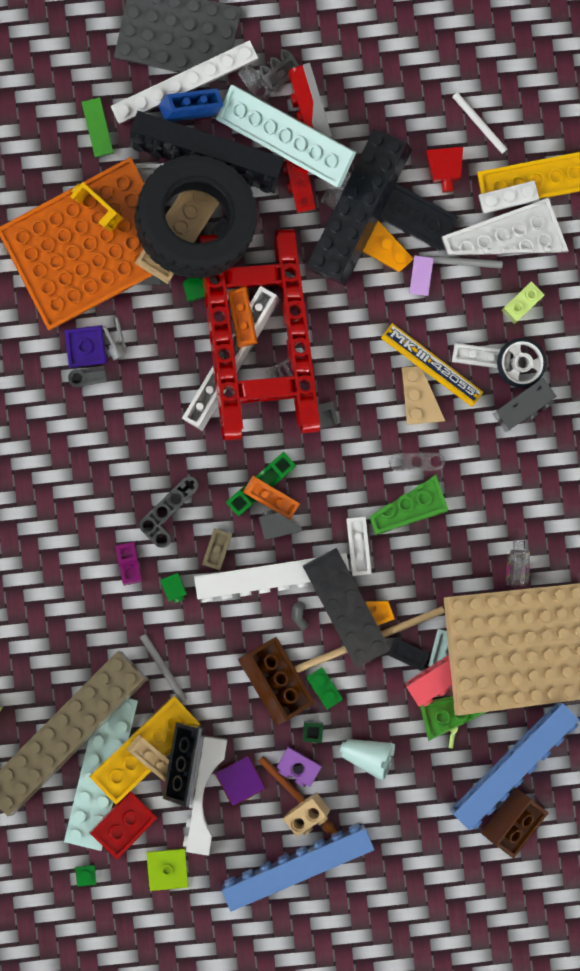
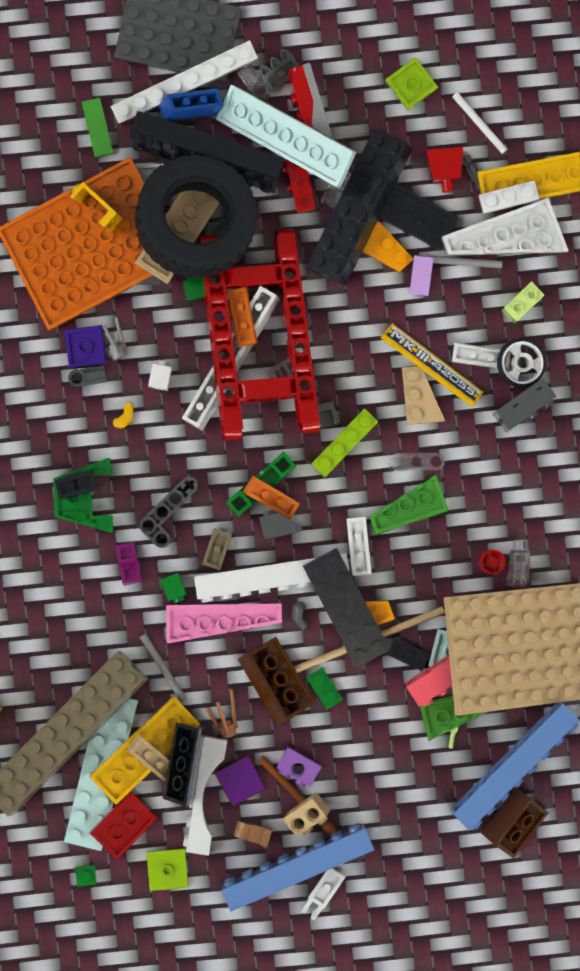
(76, 485): none -> black brick
(79, 508): none -> green wing
(126, 418): none -> yellow arm
(160, 376): none -> white brick
(198, 621): none -> bright pink wing
(225, 728): none -> nougat plant
(253, 832): none -> medium nougat leg
(312, 731): dark green brick -> none
(324, 891): none -> white hinge
(344, 443): none -> lime arch
(369, 756): light aqua cone -> none
(411, 84): none -> lime plate
(471, 170): none -> dark grey axle
(491, 562): none -> red wheel

